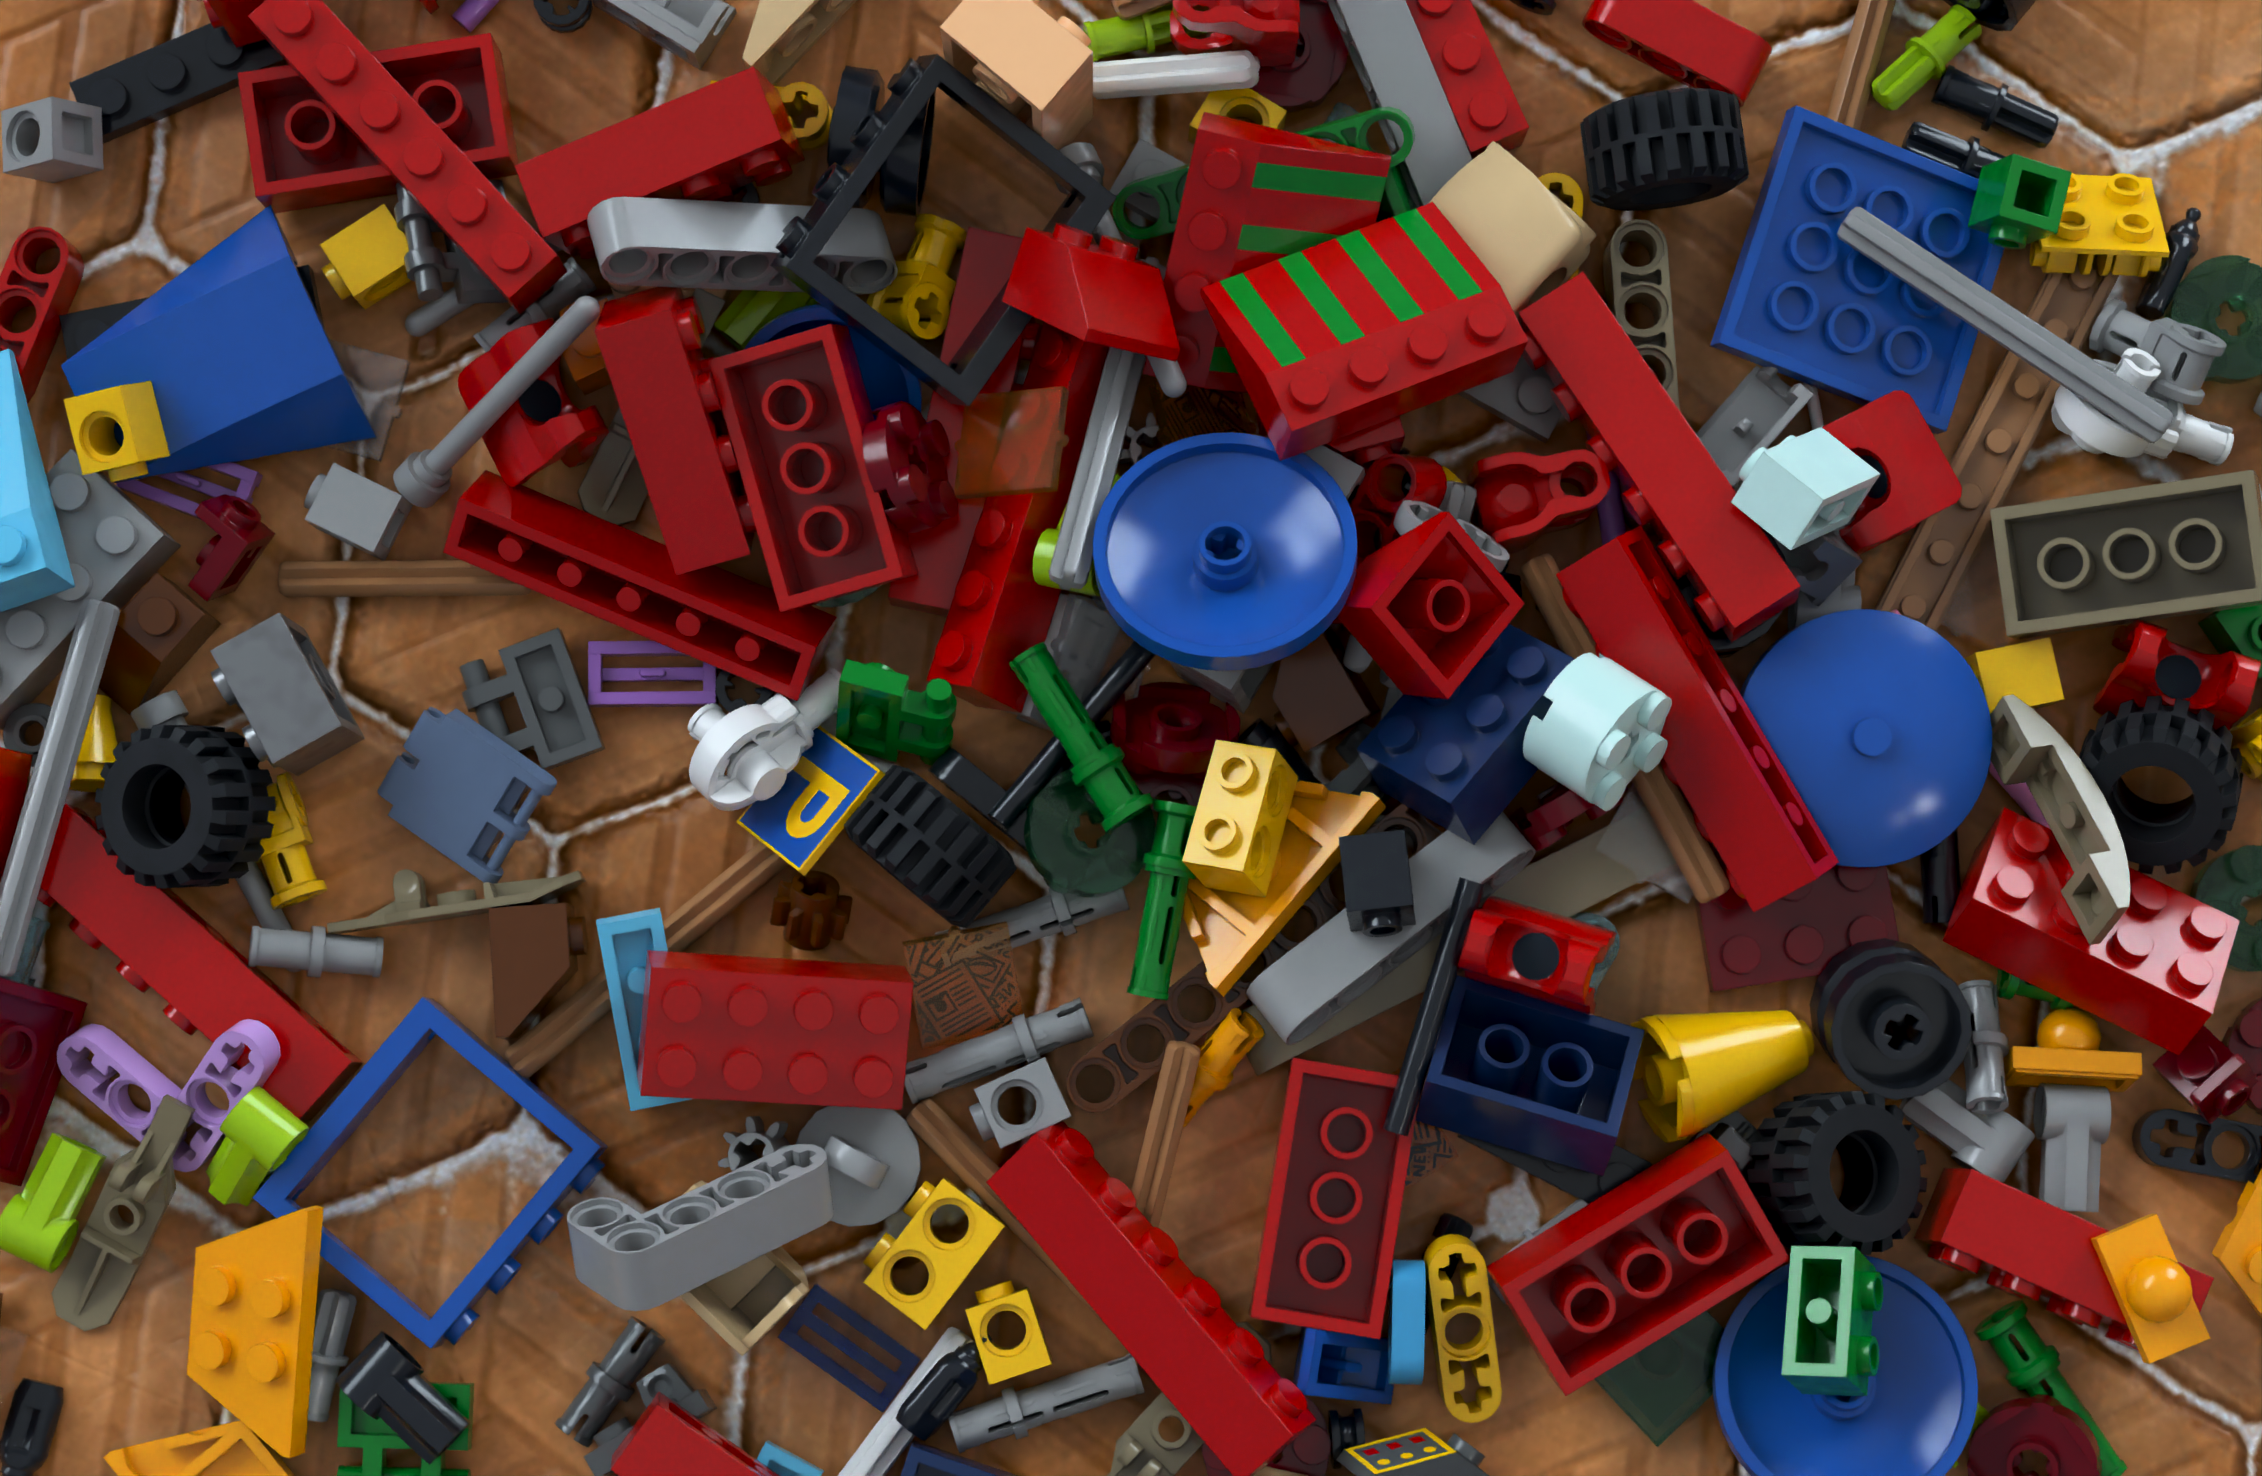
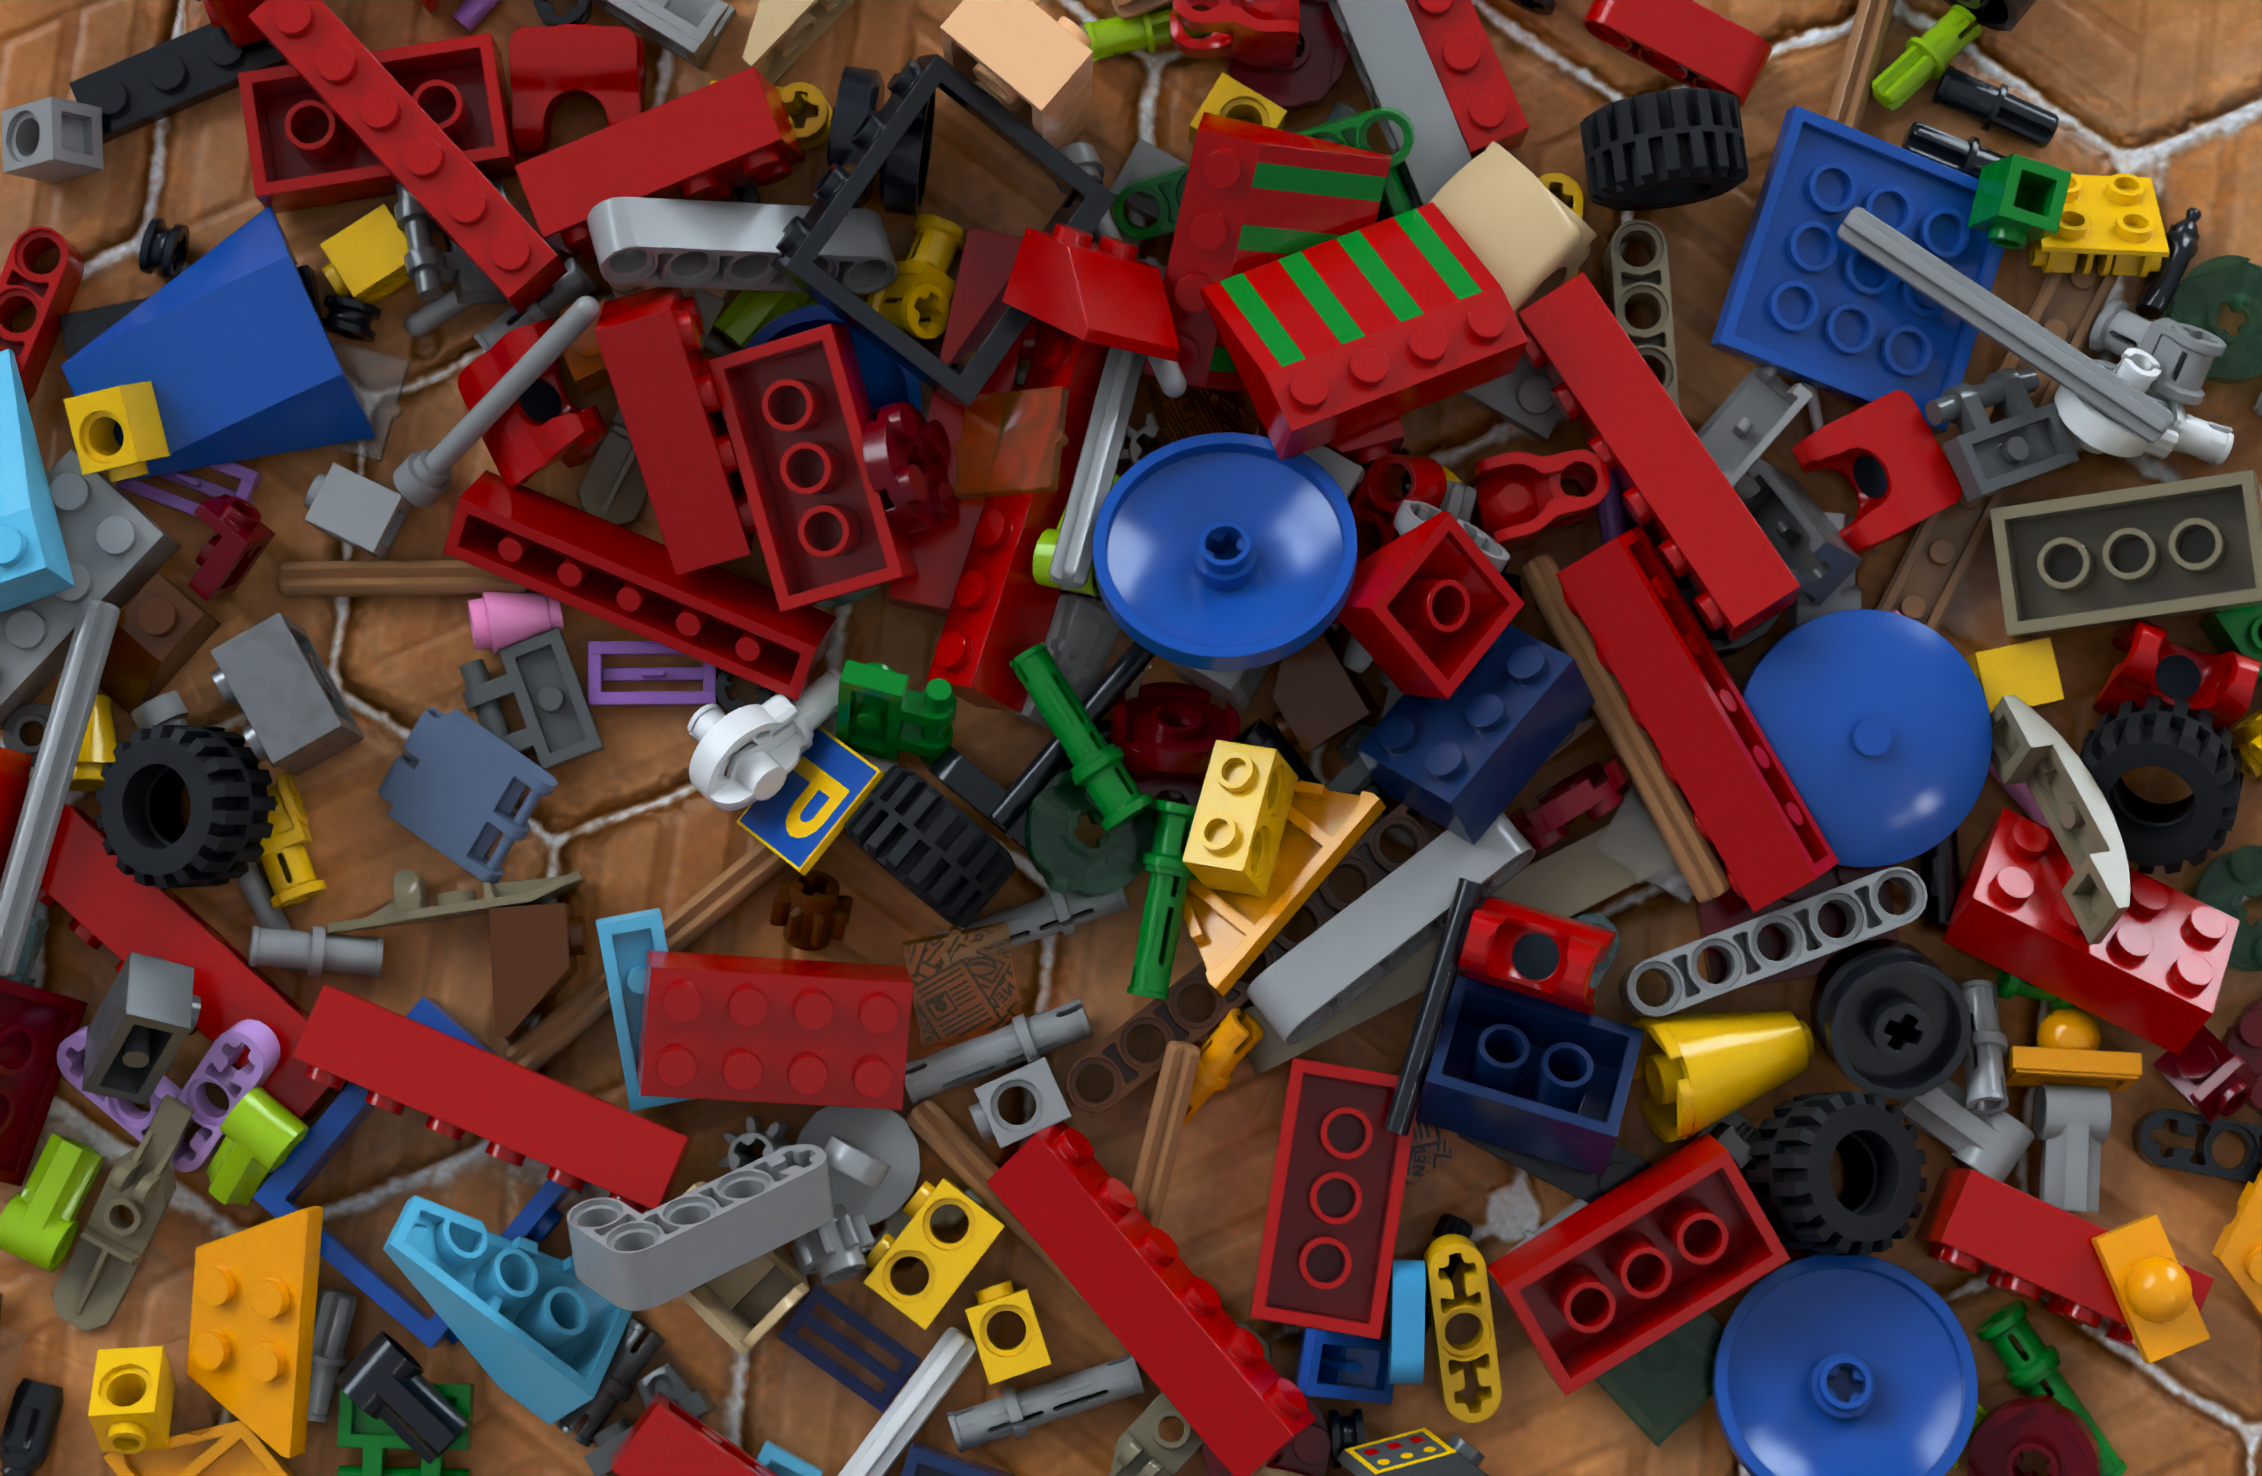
(127, 1378): none -> yellow brick
(139, 1028): none -> dark grey brick
(164, 248): none -> black bush
(350, 318): none -> black bush
(491, 1098): none -> red brick
(510, 1306): none -> medium azure wedge
(511, 617): none -> bright pink cone
(570, 61): none -> red piece
(835, 1248): none -> light grey gear
(941, 1391): black piece -> none
(1175, 74): white axle -> none
(1377, 882): black brick -> none
(1598, 729): light aqua brick -> none
(1803, 487): light aqua brick -> none
(1803, 938): none -> light grey beam
(1830, 1321): green brick -> none
(2006, 452): none -> dark grey plate

